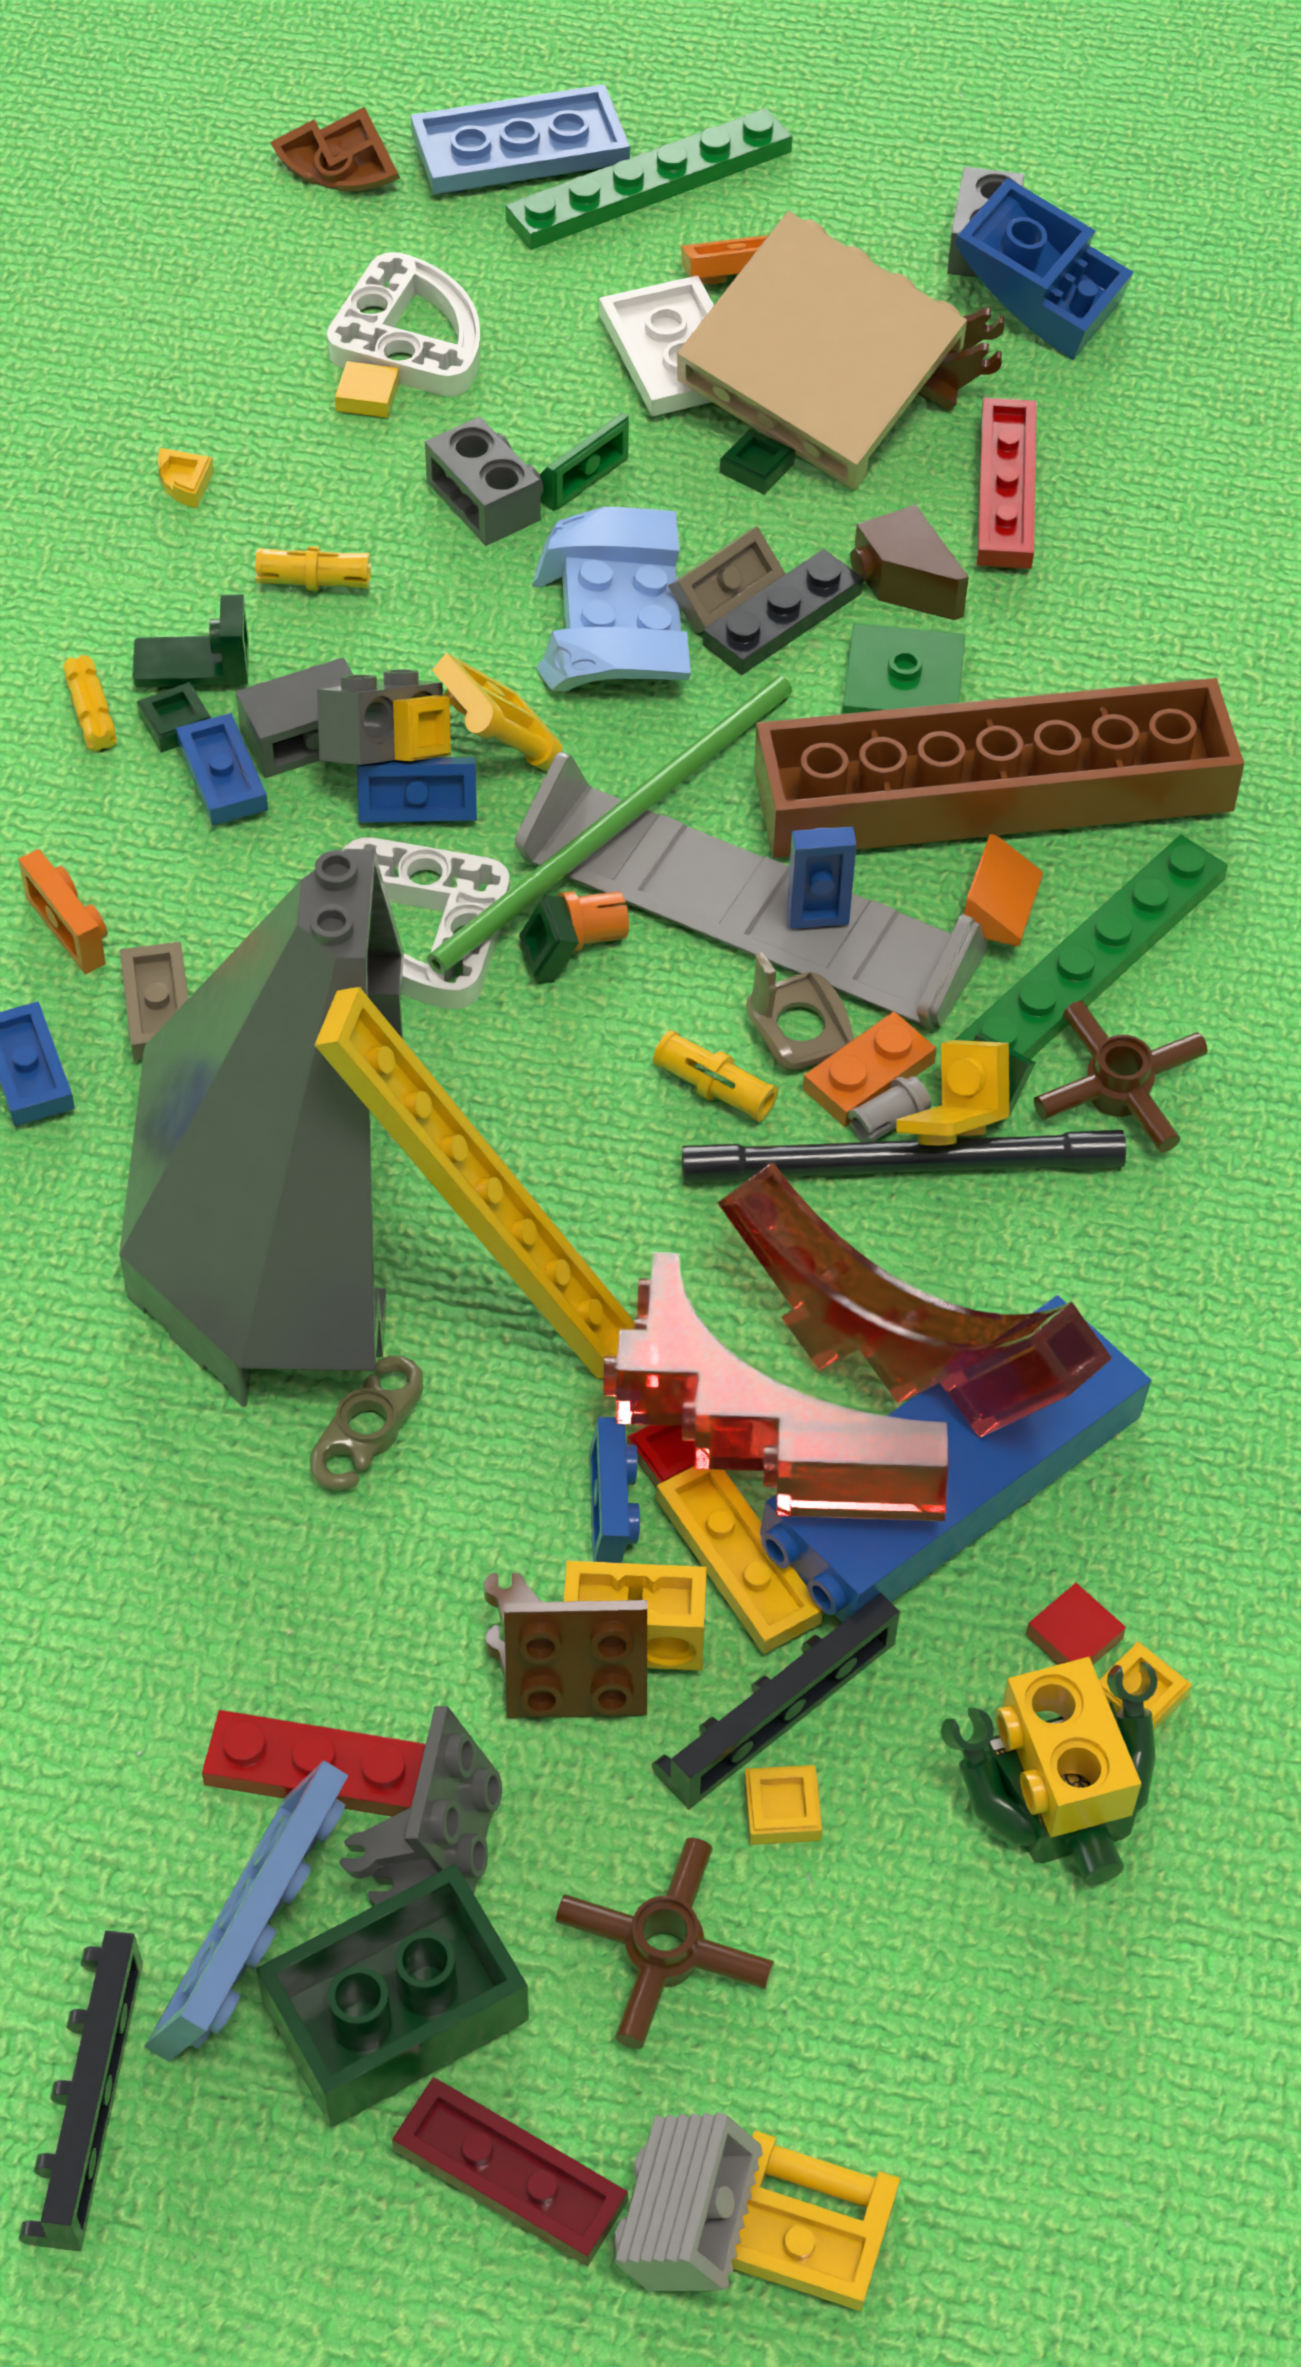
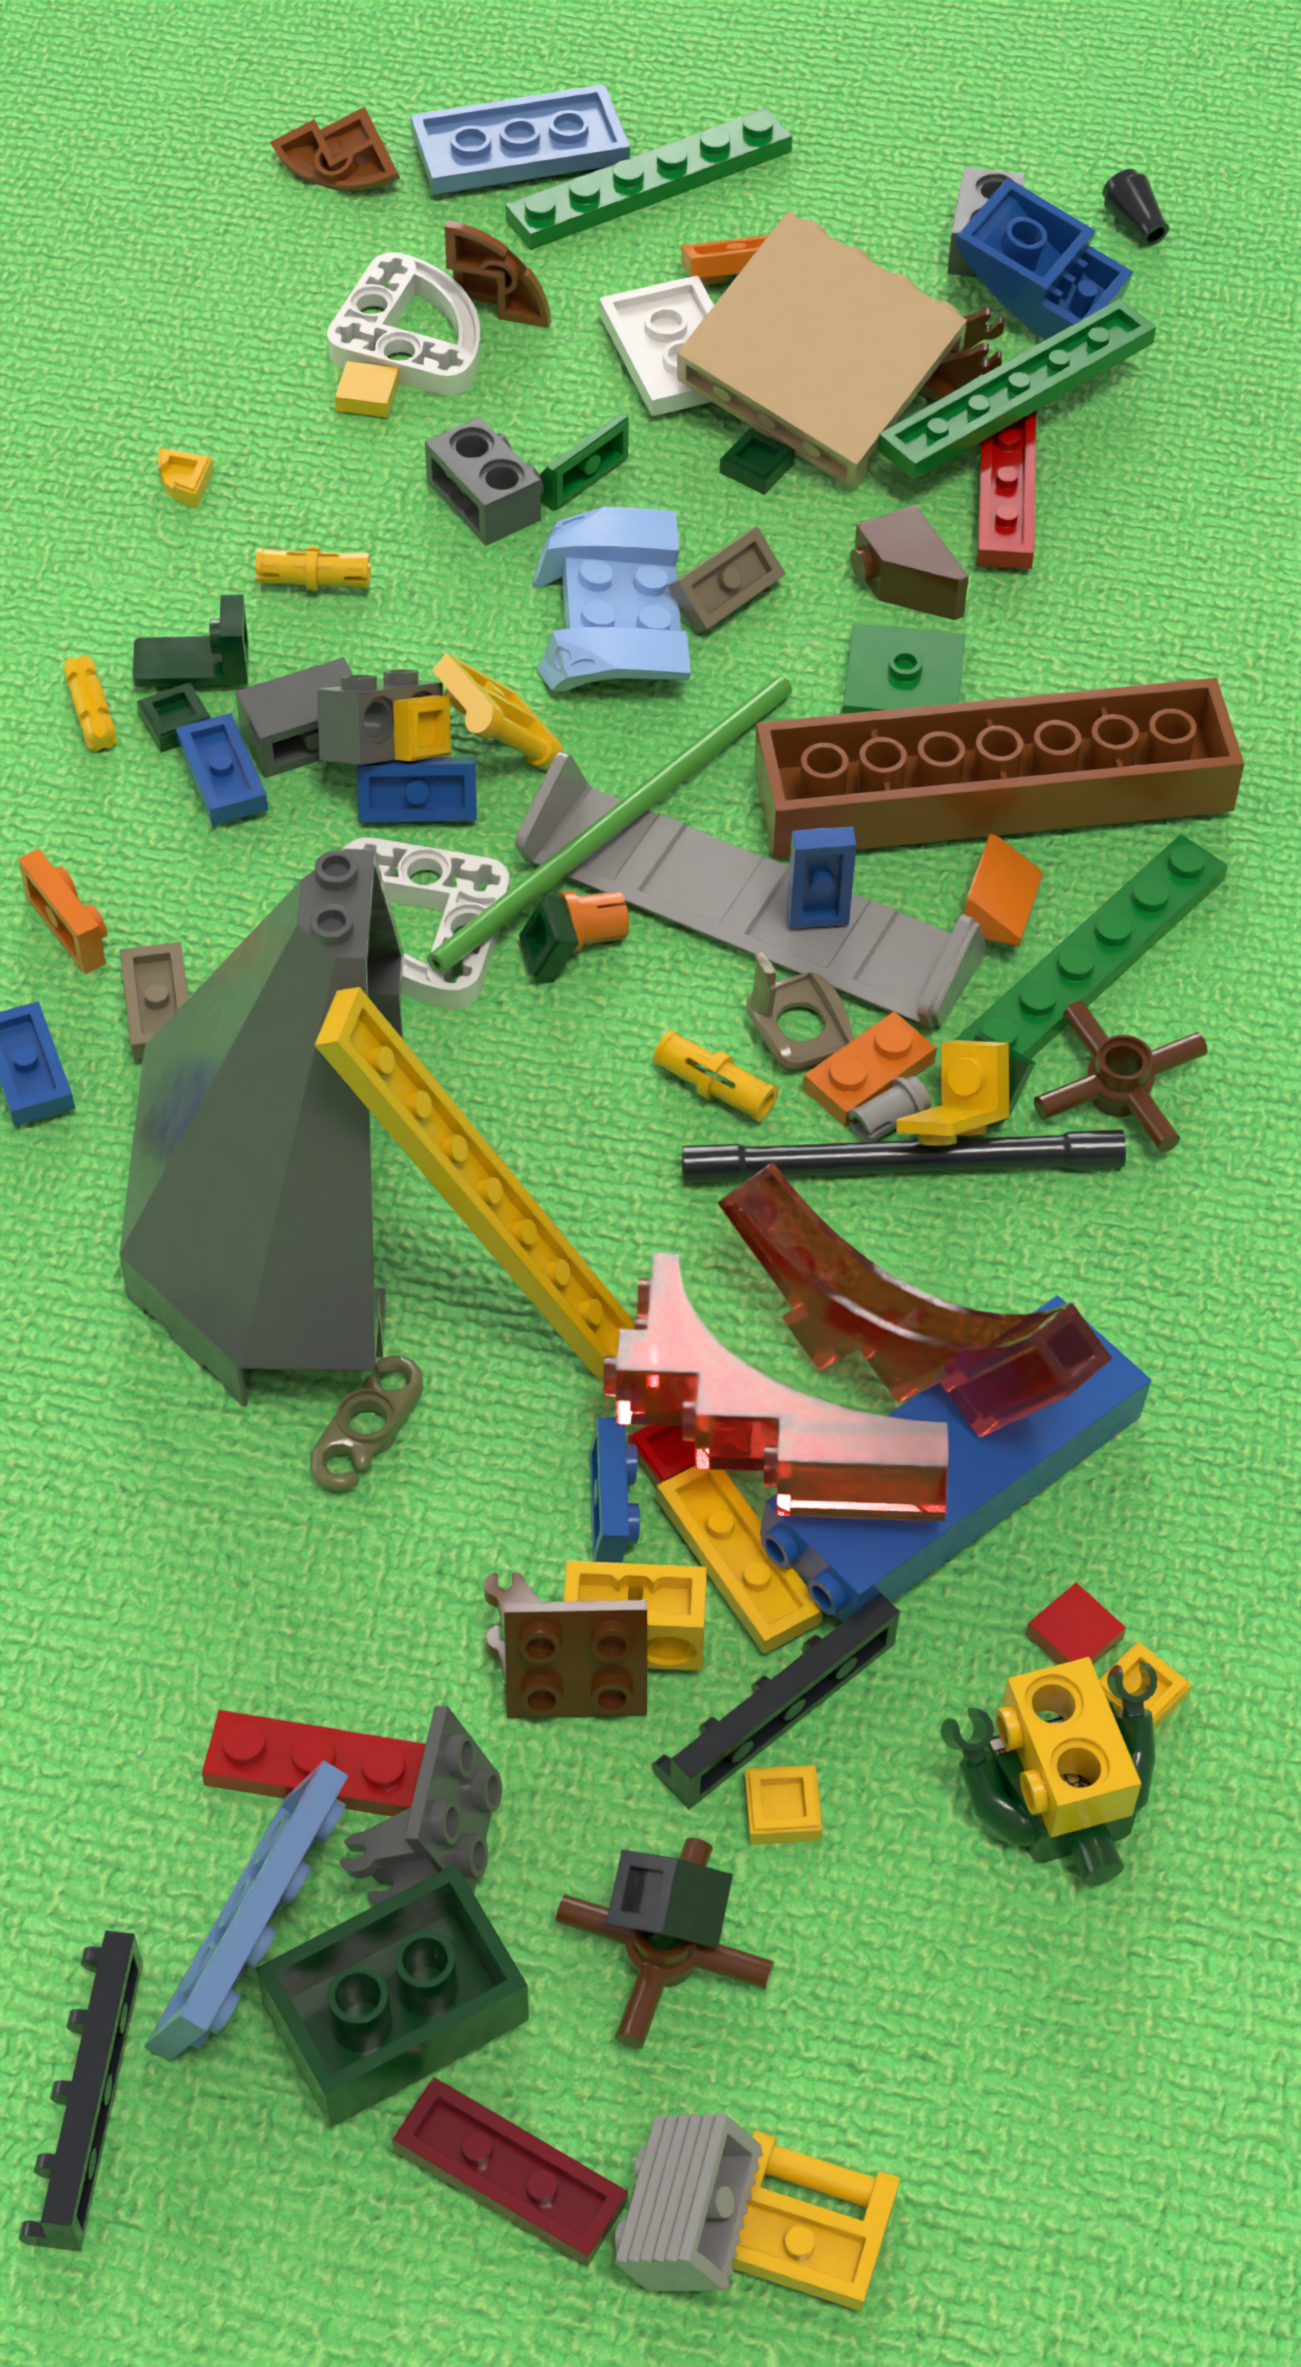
(495, 275): none -> dark orange brick
(669, 1897): none -> panel
(782, 611): black plate -> none
(1016, 389): none -> green plate
(1133, 203): none -> black cone

